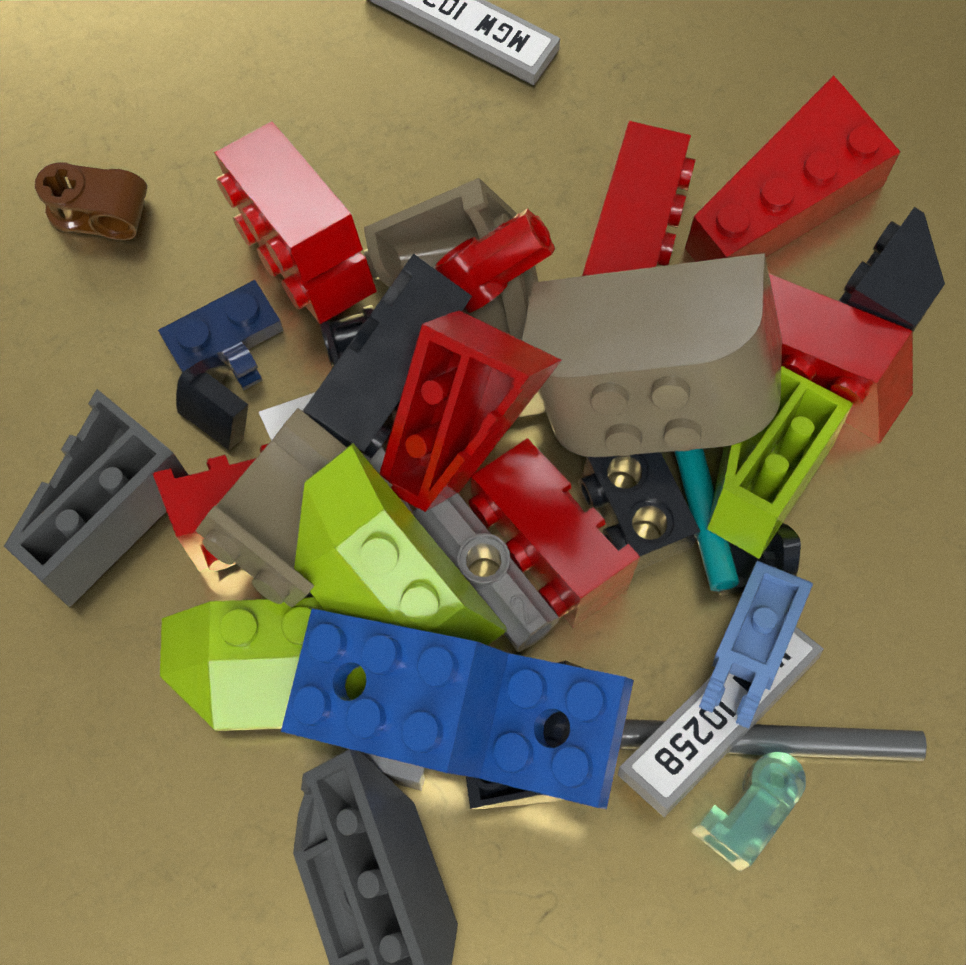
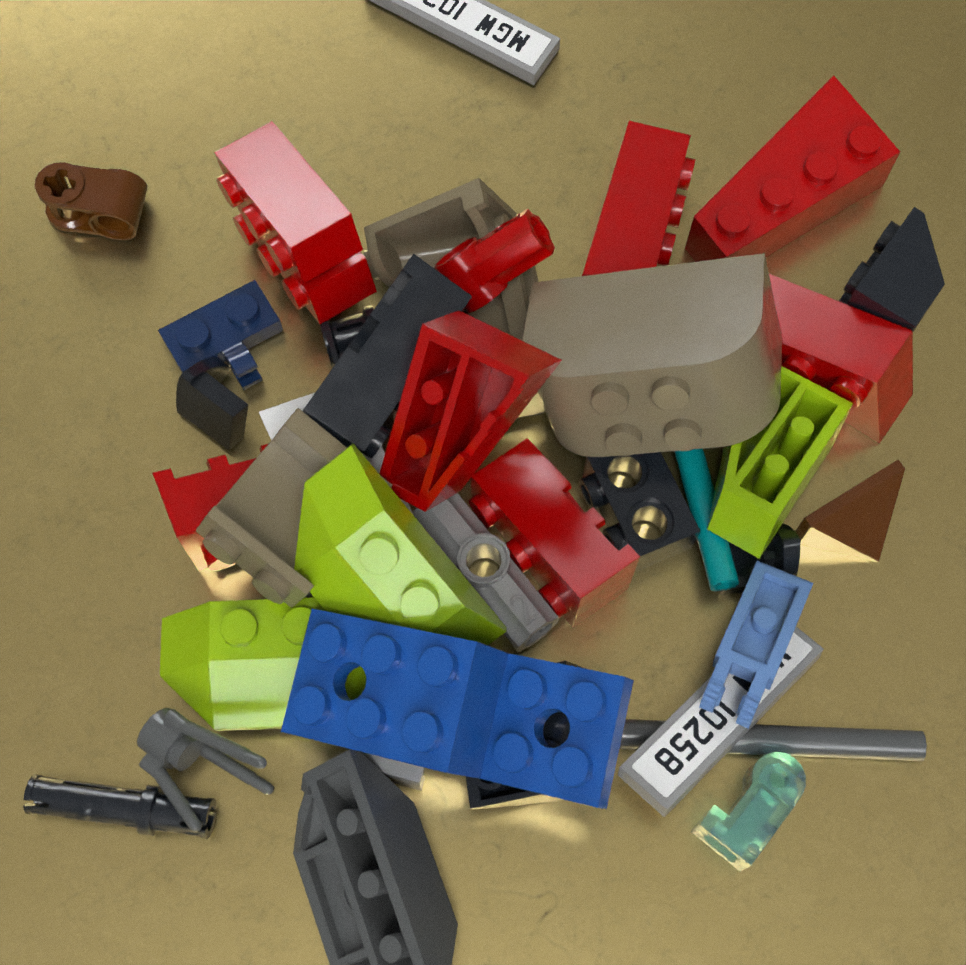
(94, 502): dark grey wedge -> none
(106, 804): none -> black pin
(177, 743): none -> dark grey plant
(856, 519): none -> reddish brown slope

